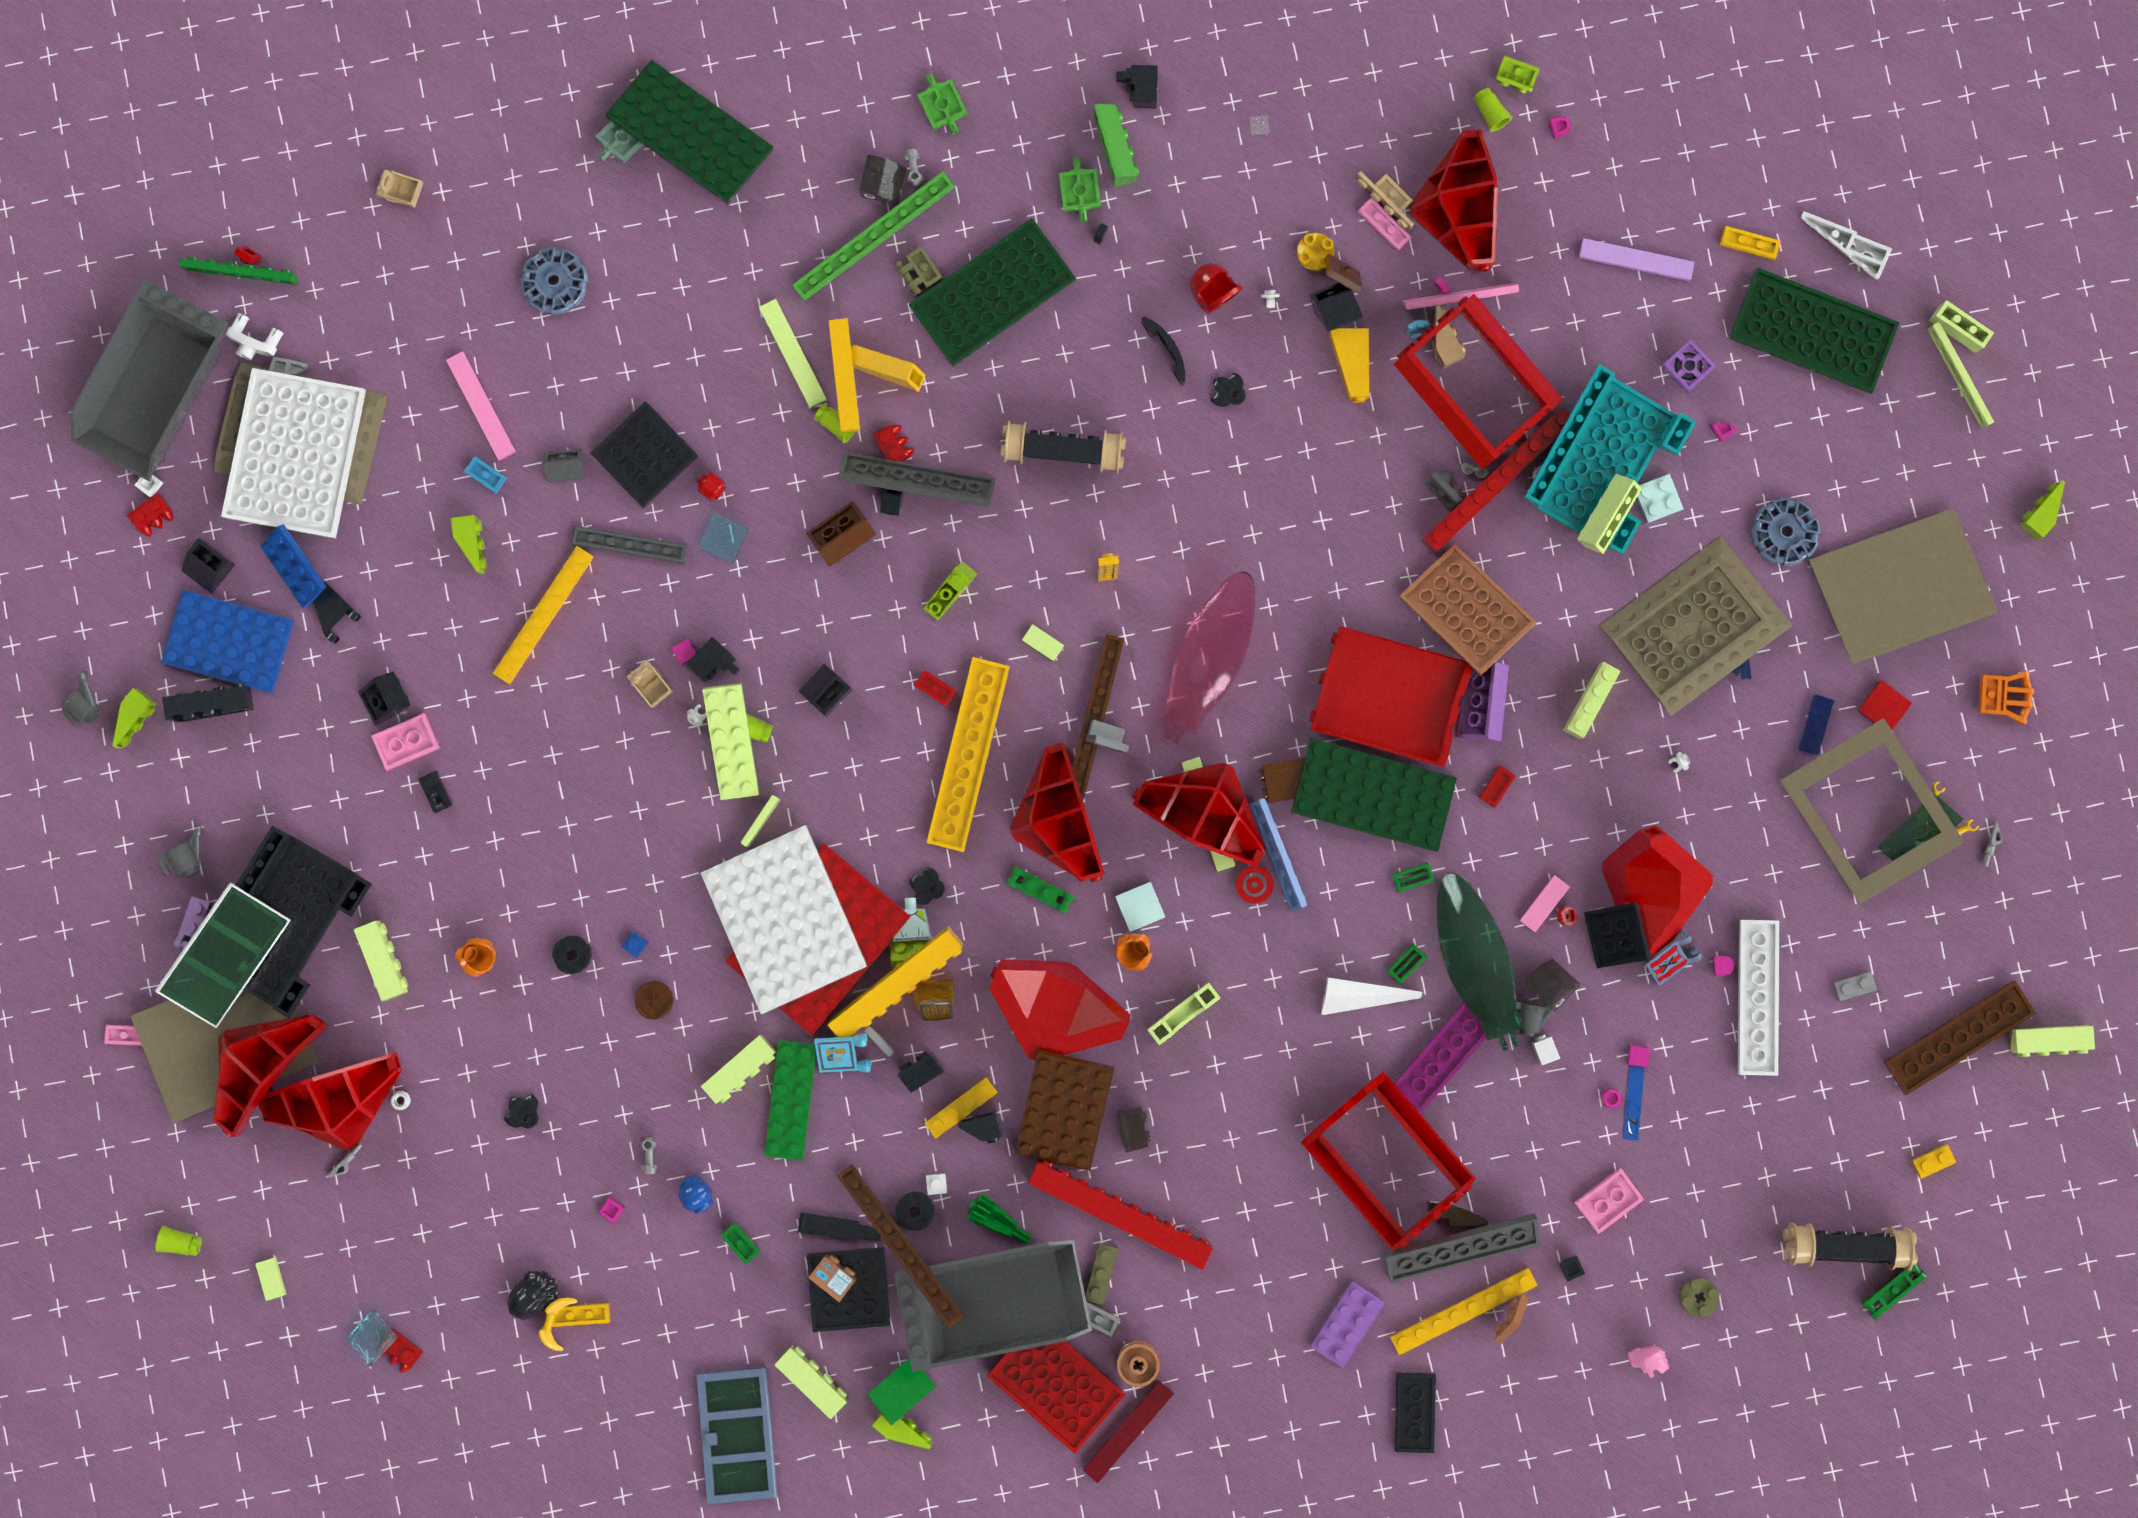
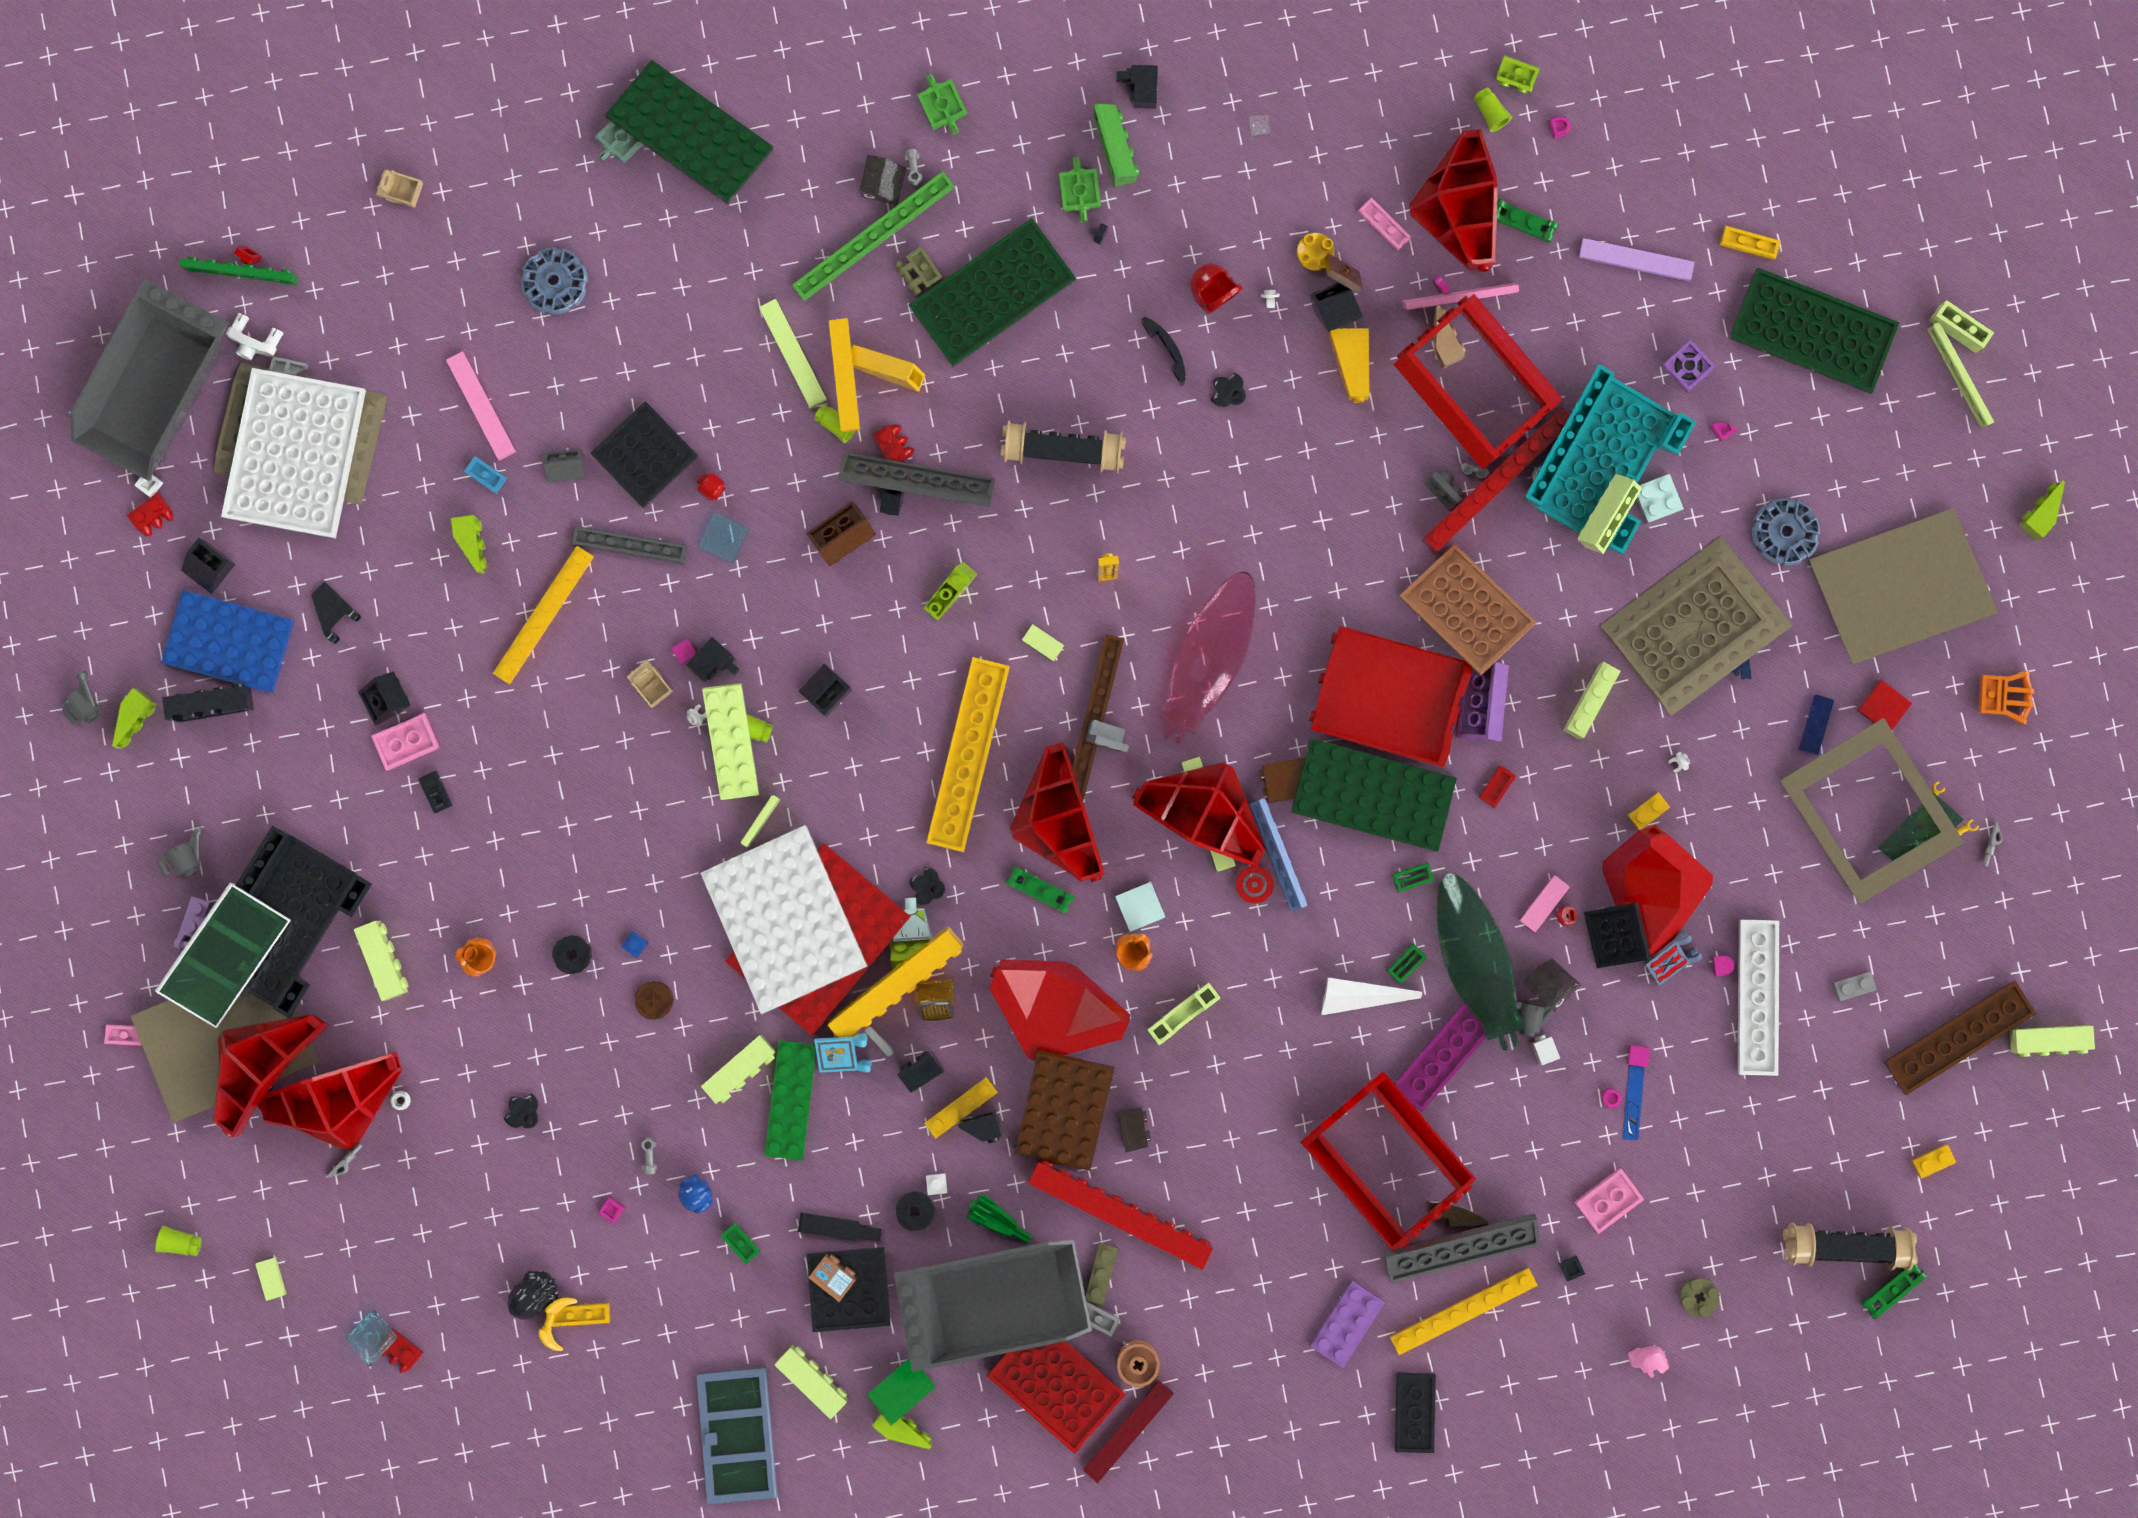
(293, 566): blue plate -> none
(900, 1246): reddish brown plate -> none
(935, 688): red plate -> none
(1390, 196): tan bracket -> none
(1417, 328): medium azure piece -> none
(1512, 1319): nougat plate -> none
(1525, 221): none -> green plate
(1648, 811): none -> yellow plate
(1864, 252): white wedge -> none

